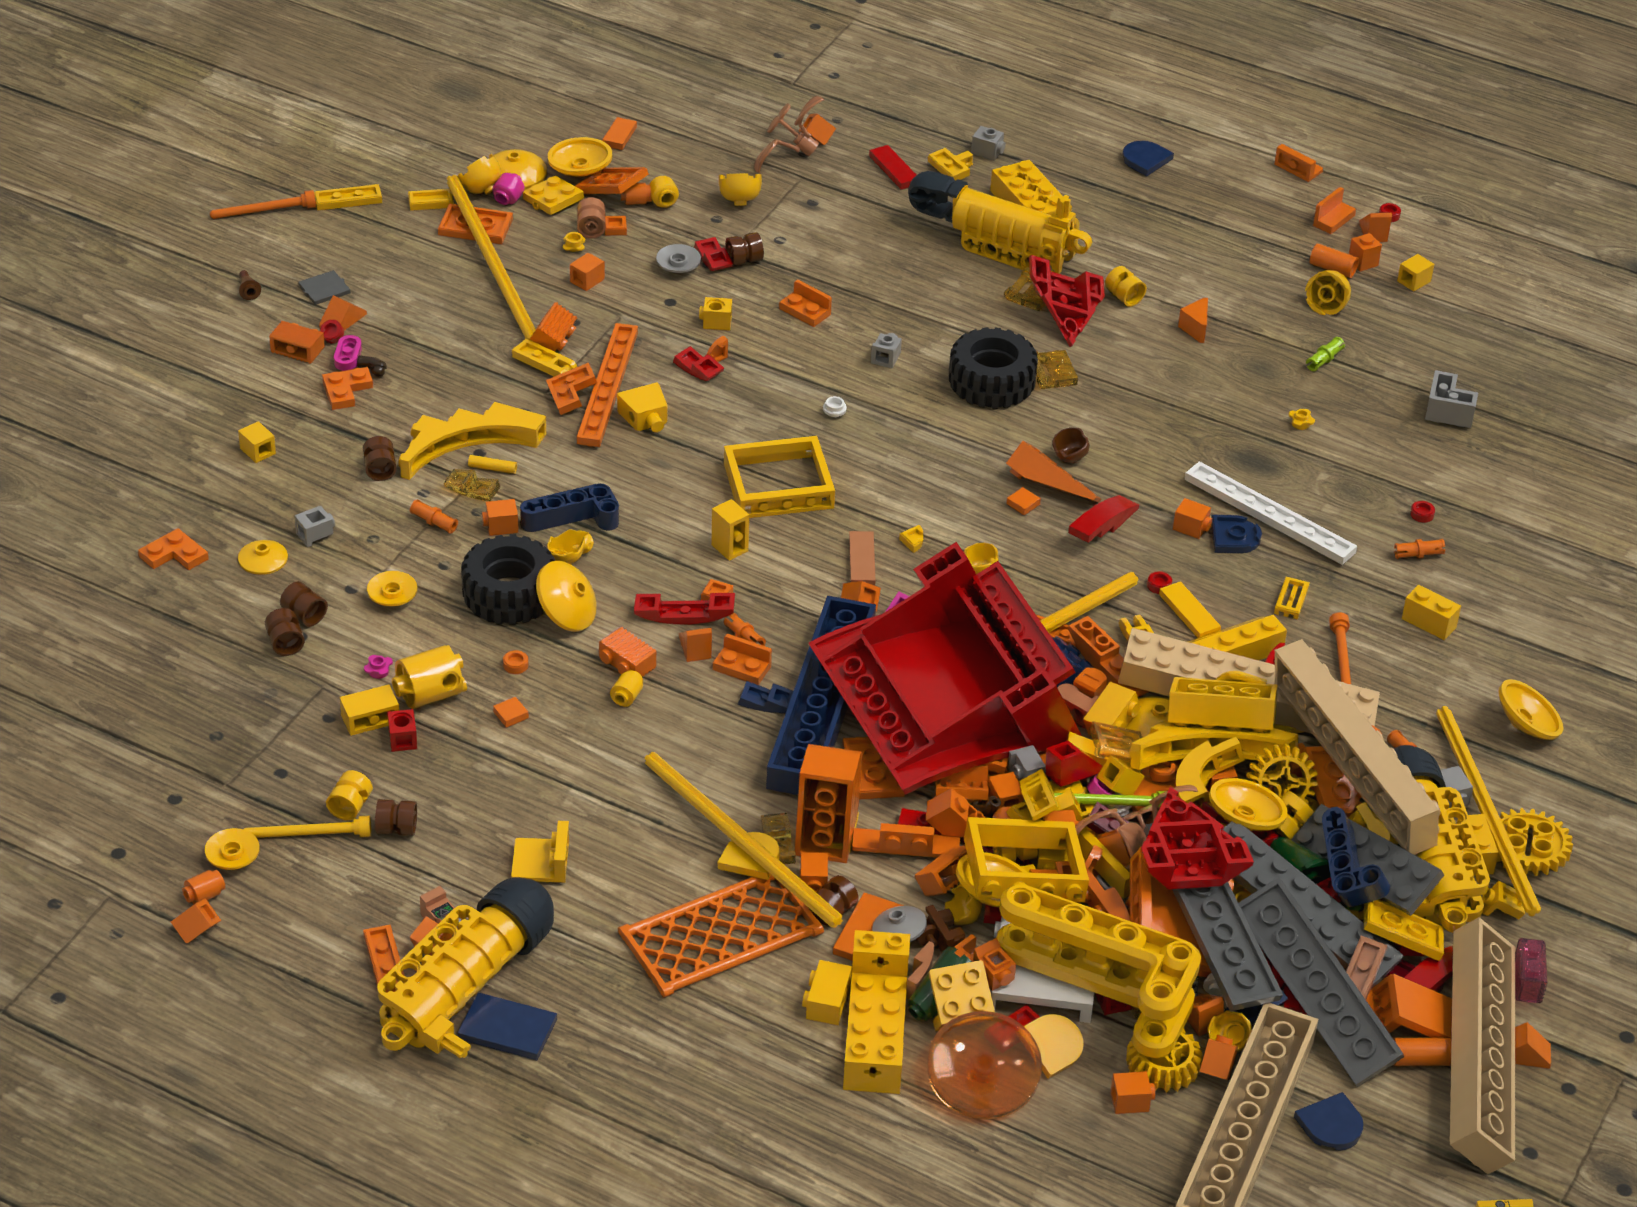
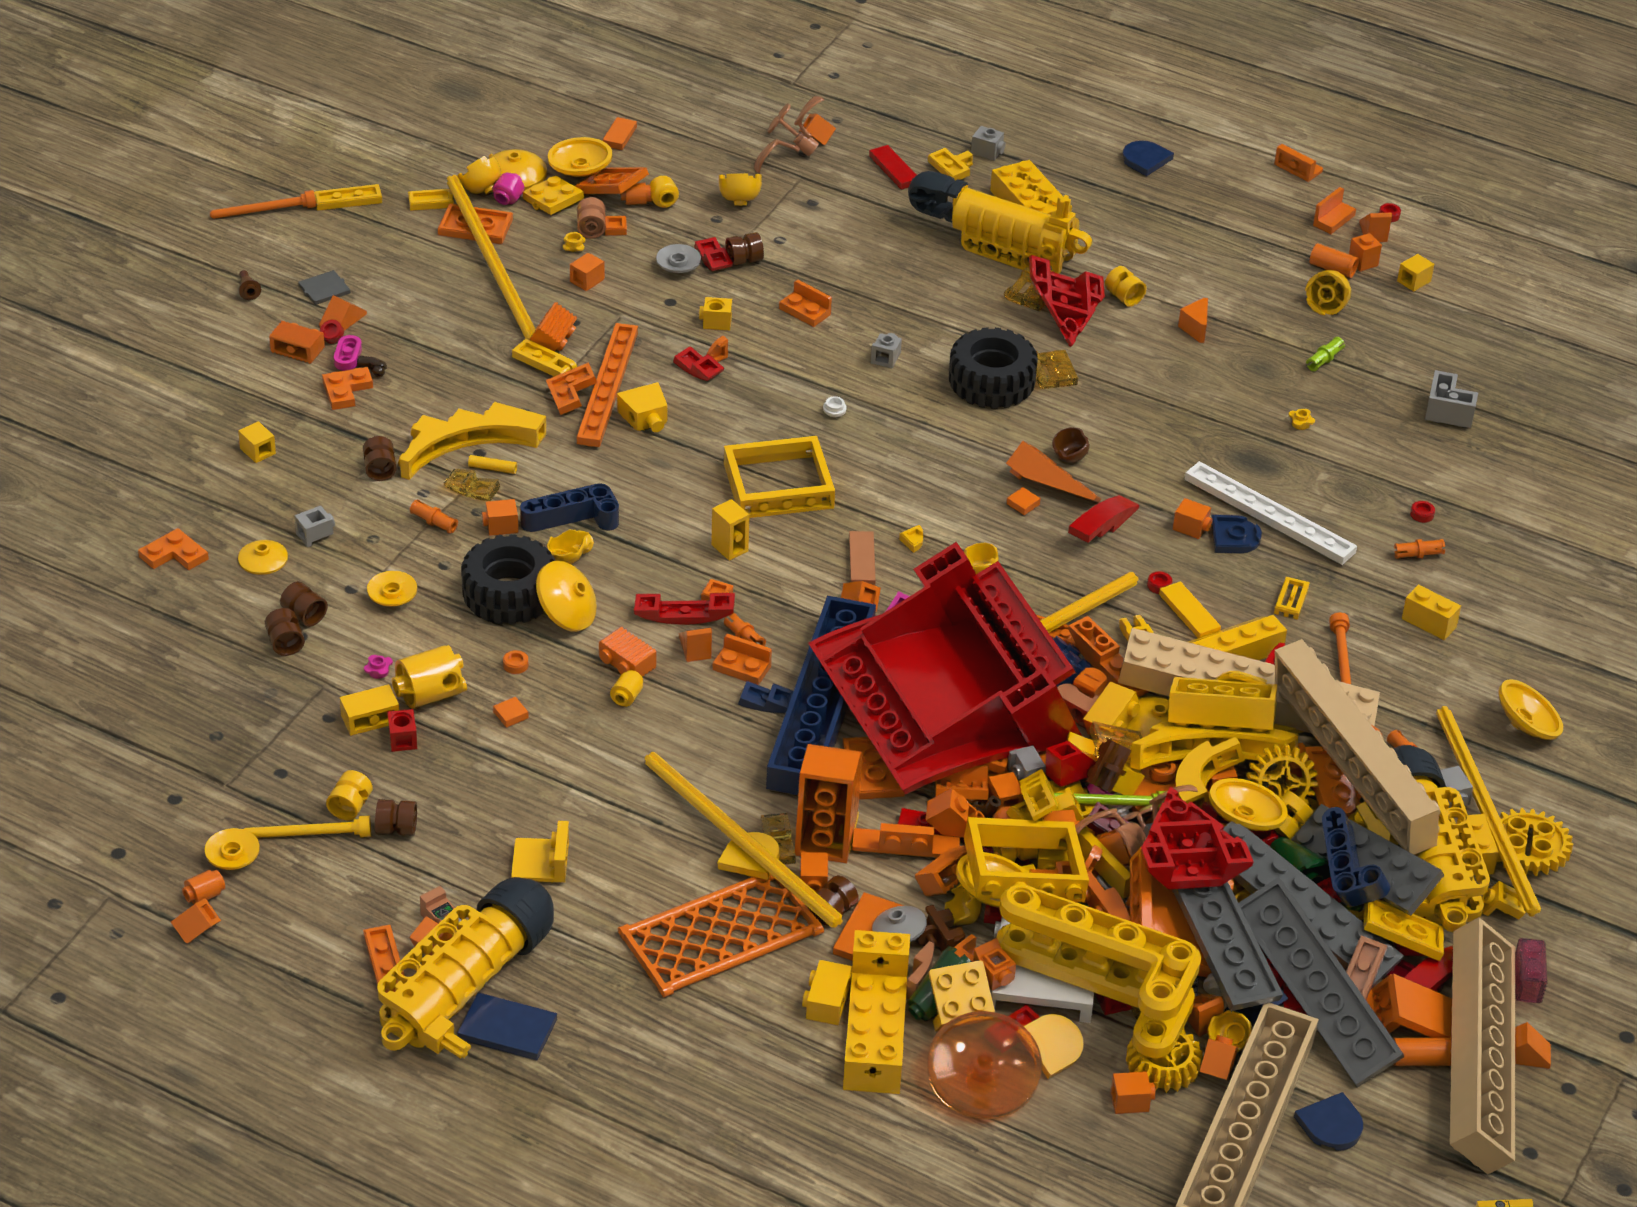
(1109, 765): none -> reddish brown hips

